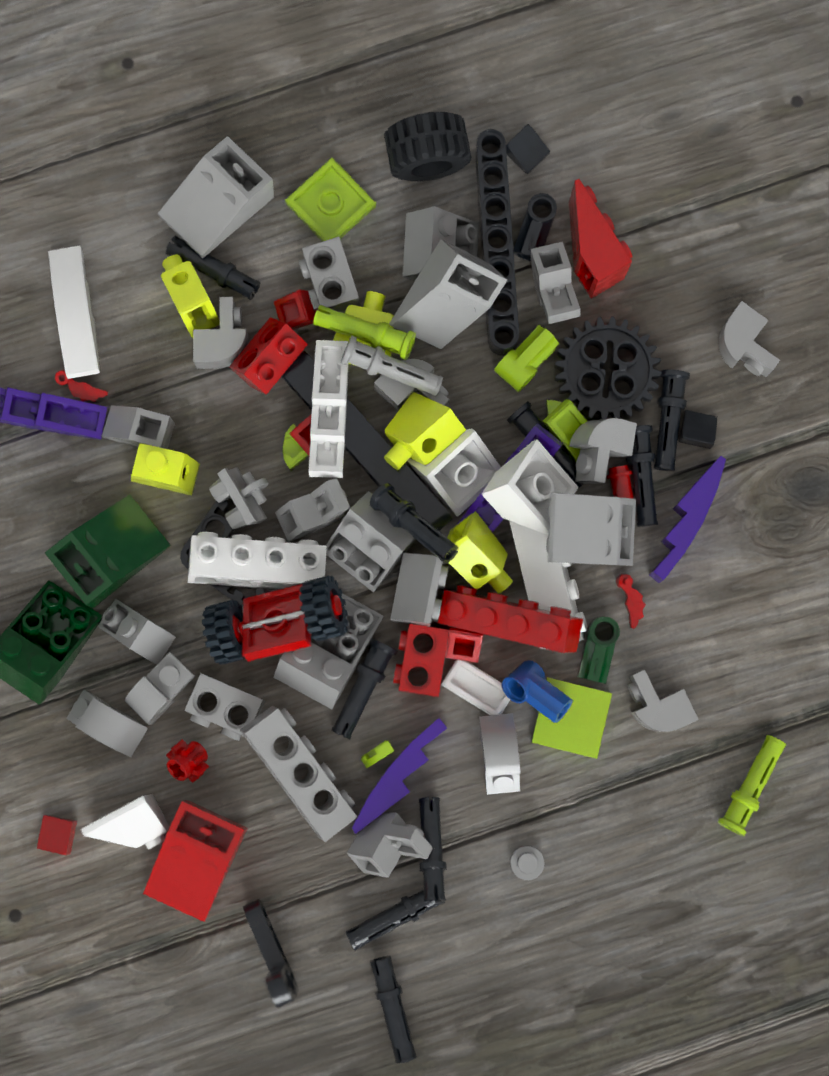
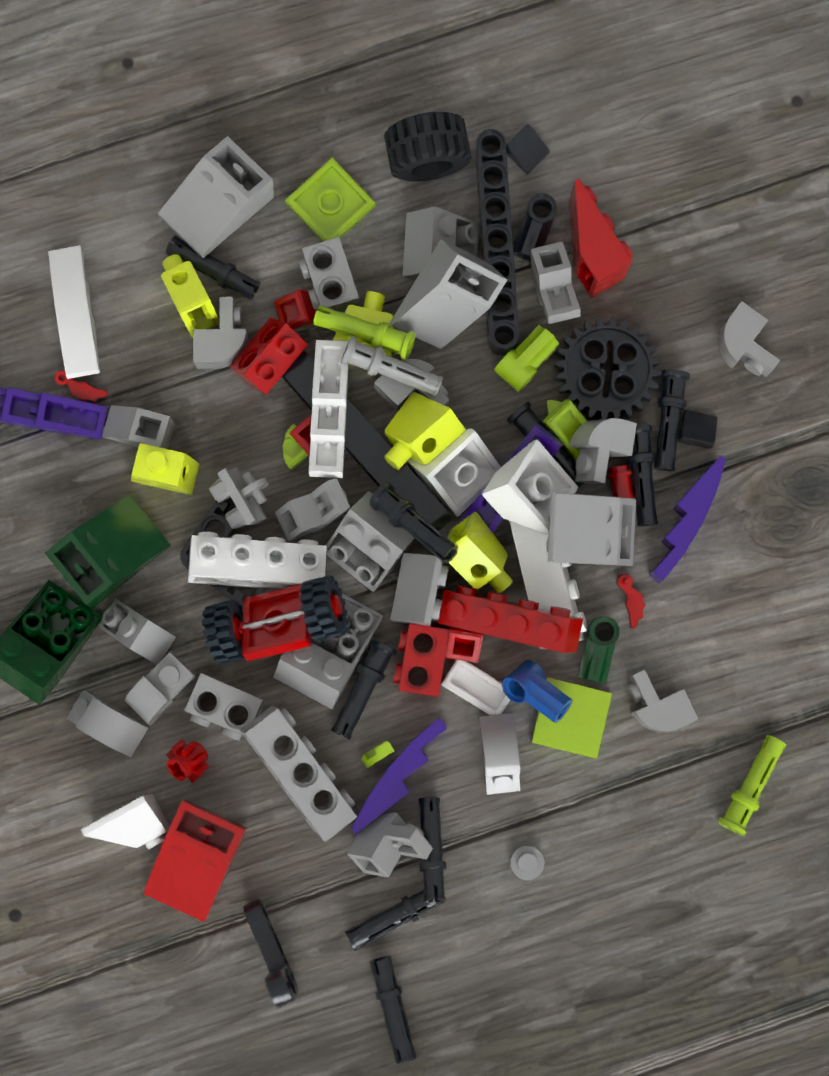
(57, 834): red slope -> none

